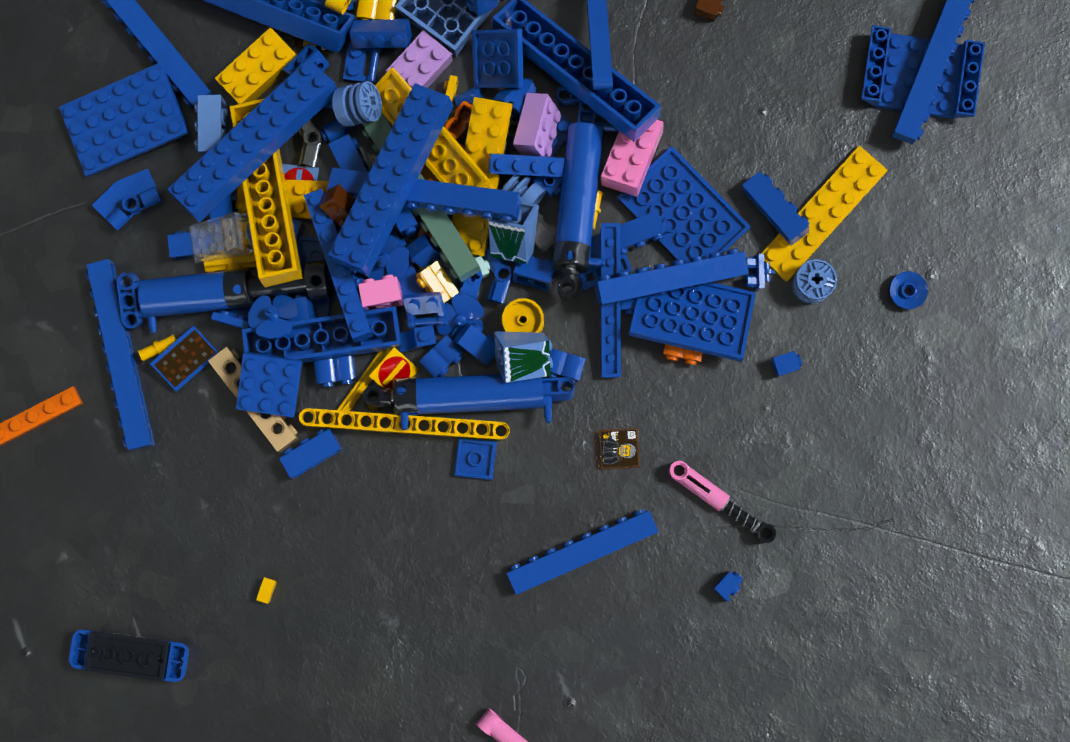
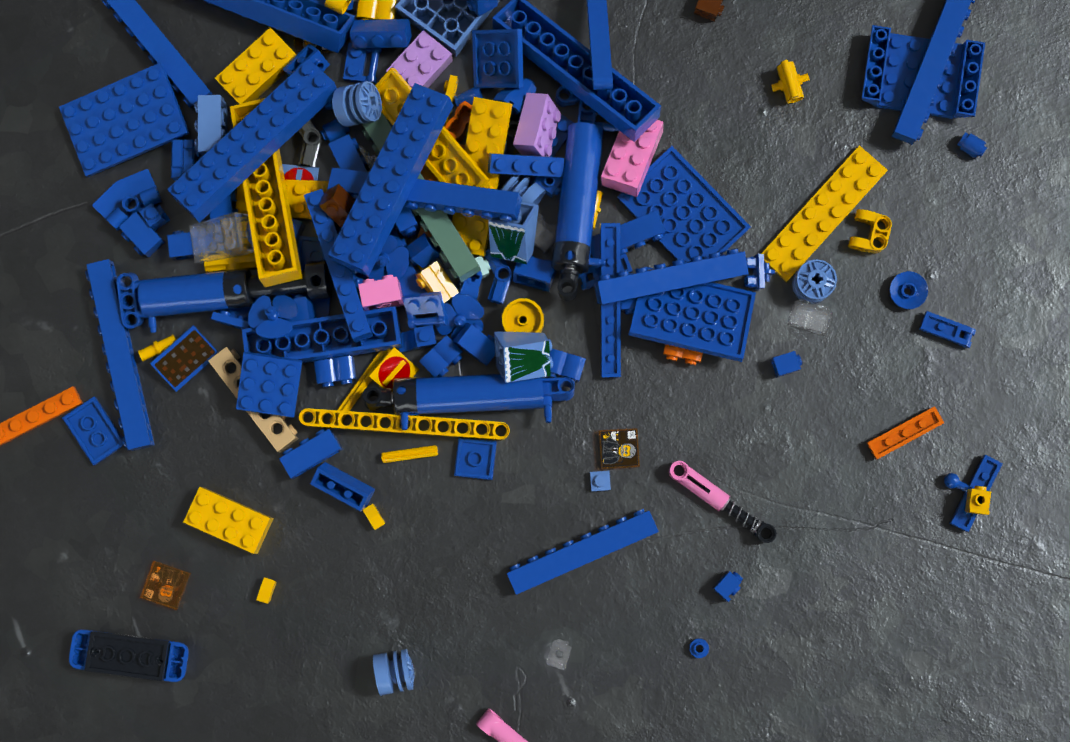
(94, 430): none -> blue tile
(141, 234): none -> blue brick
(154, 216): none -> blue brick
(165, 585): none -> clear orange tile
(182, 157): none -> blue brick
(228, 520): none -> yellow brick
(342, 486): none -> blue brick
(374, 516): none -> yellow piece
(393, 672): none -> medium blue wheel
(408, 454): none -> yellow axle
(559, 662): none -> clear brick
(600, 481): none -> medium blue plate
(703, 653): none -> blue plate
(775, 208): blue brick -> none
(790, 82): none -> yellow pin
(810, 317): none -> clear brick
(875, 233): none -> yellow piece
(905, 433): none -> orange plate
(947, 329): none -> blue plate
(972, 145): none -> blue brick
(973, 505): none -> yellow brick
(983, 476): none -> blue plate

